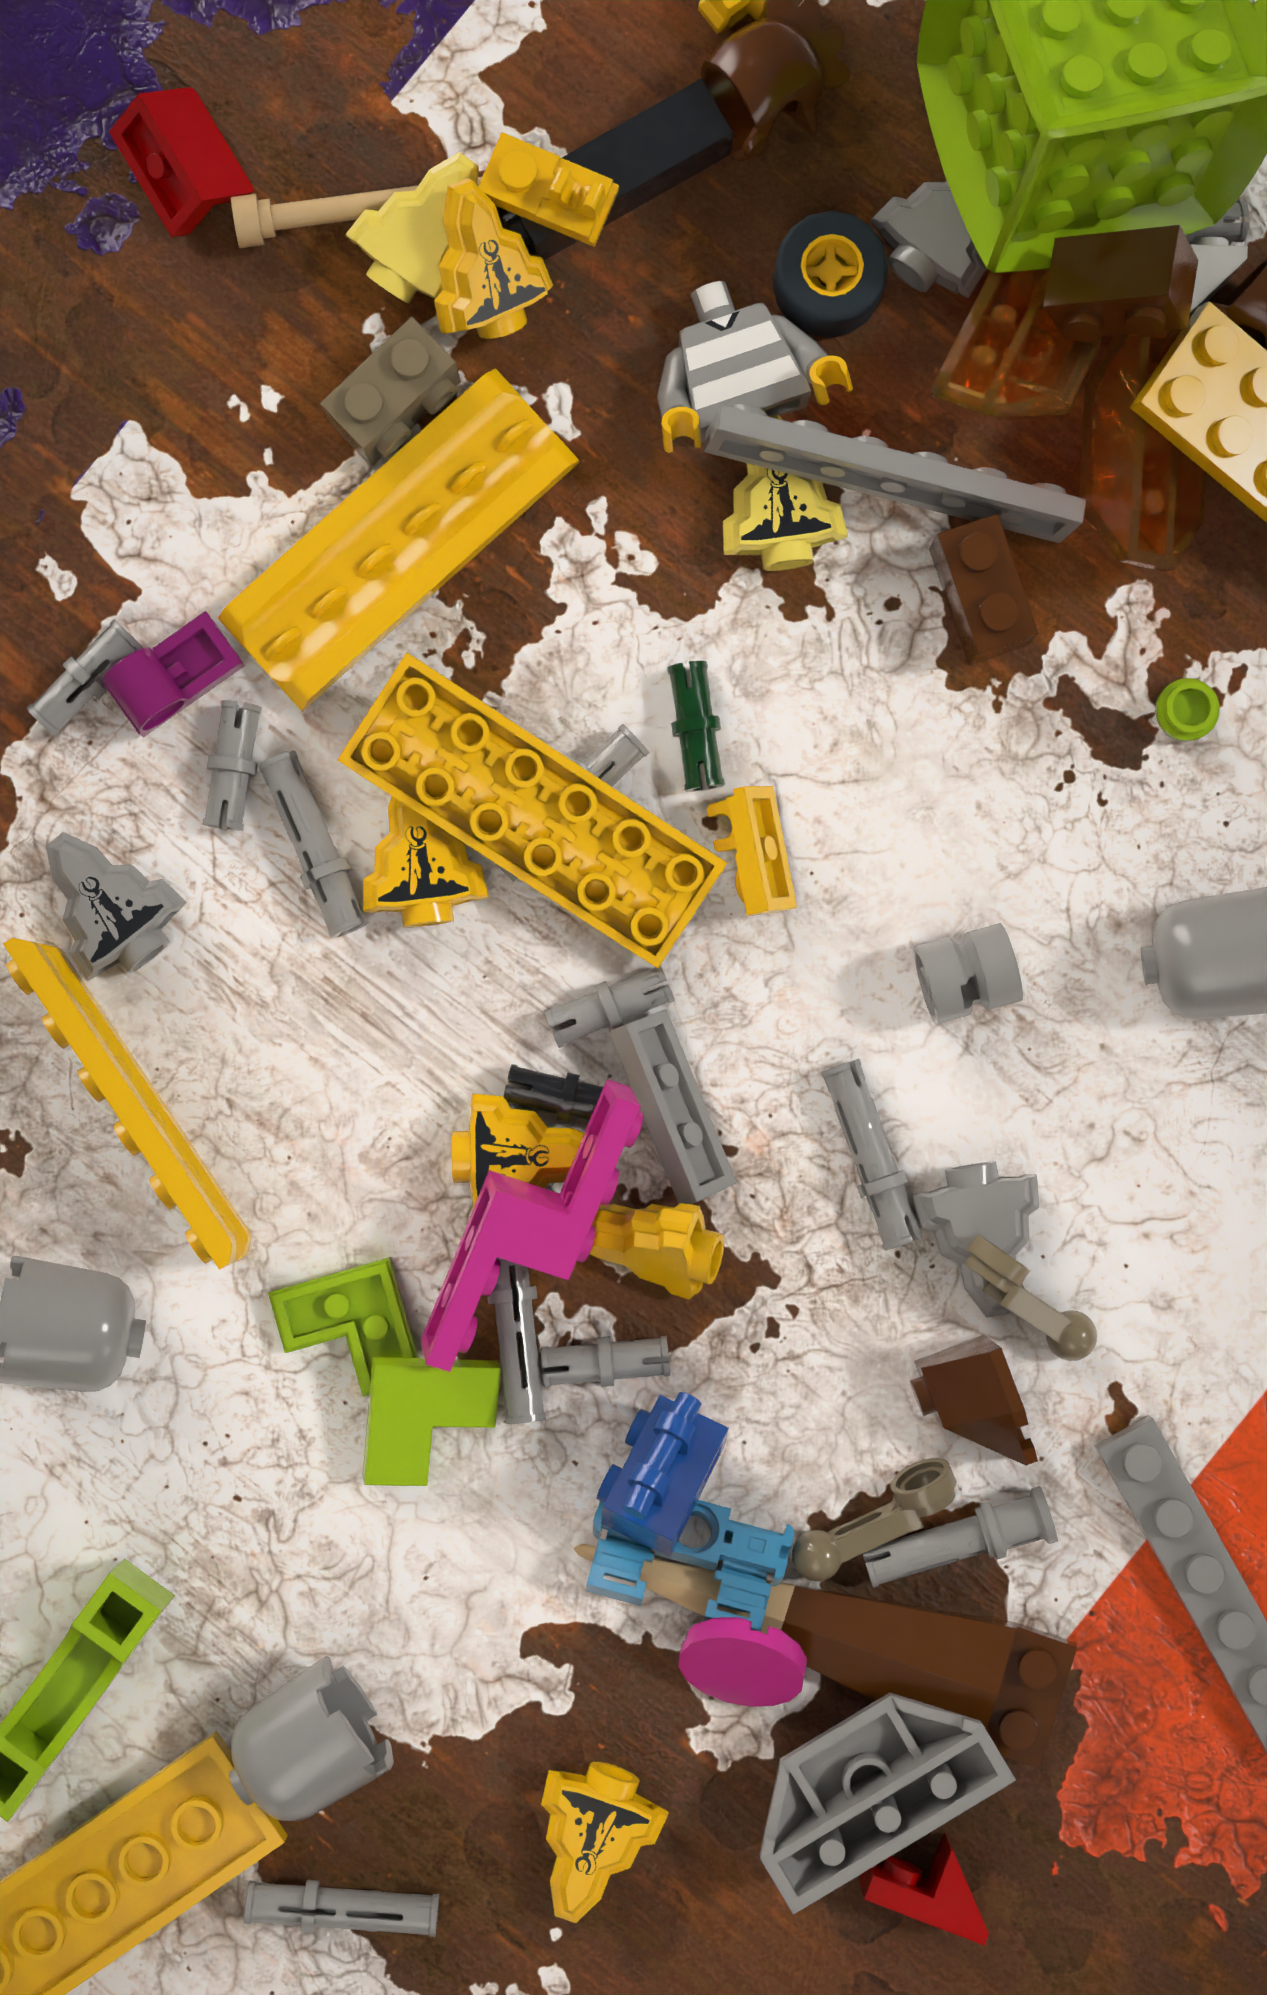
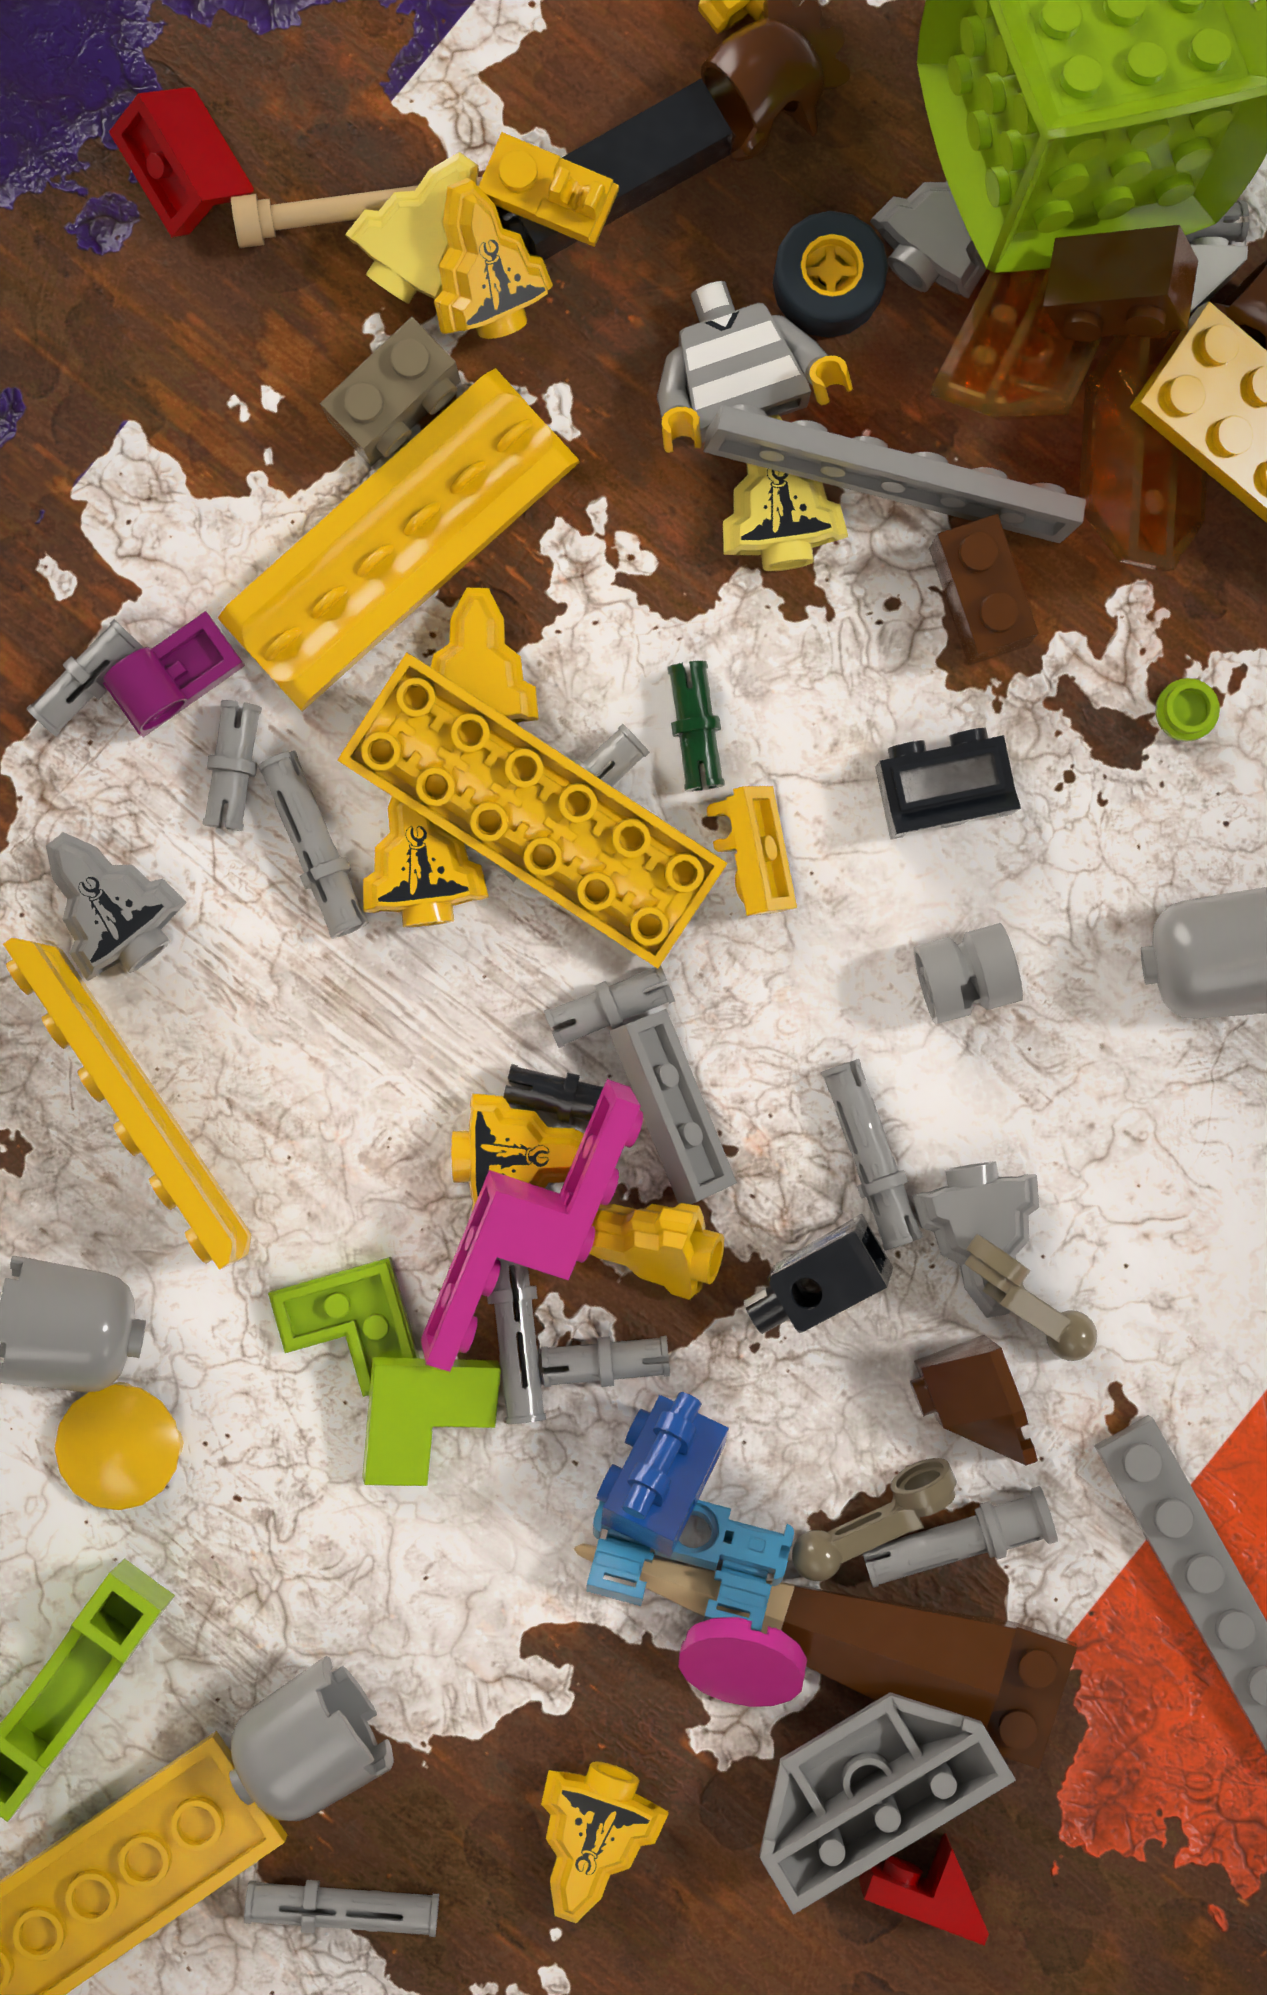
(118, 1447): none -> yellow dish
(482, 661): none -> yellow rock
(844, 1264): none -> black torso
(946, 783): none -> black window

